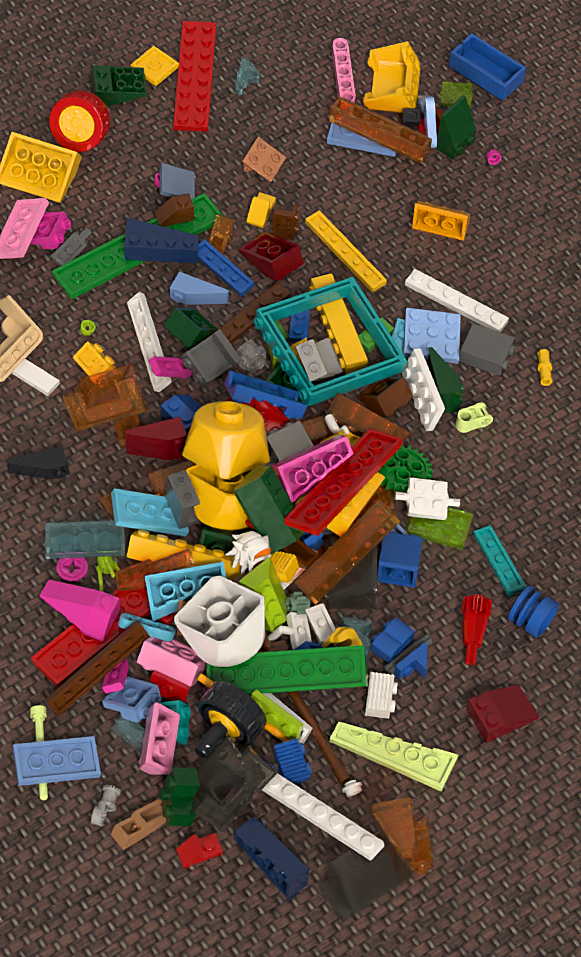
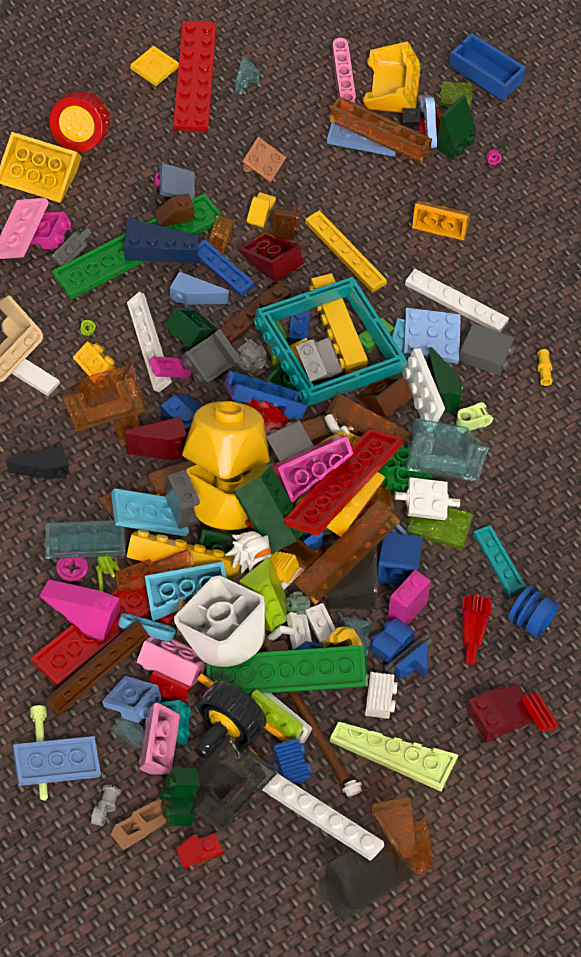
(116, 678): dark pink plate -> none
(117, 84): dark green slope -> none
(272, 857): dark blue wedge -> none
(409, 598): none -> dark pink brick
(445, 451): none -> clear light blue windscreen
(539, 712): none -> red tile

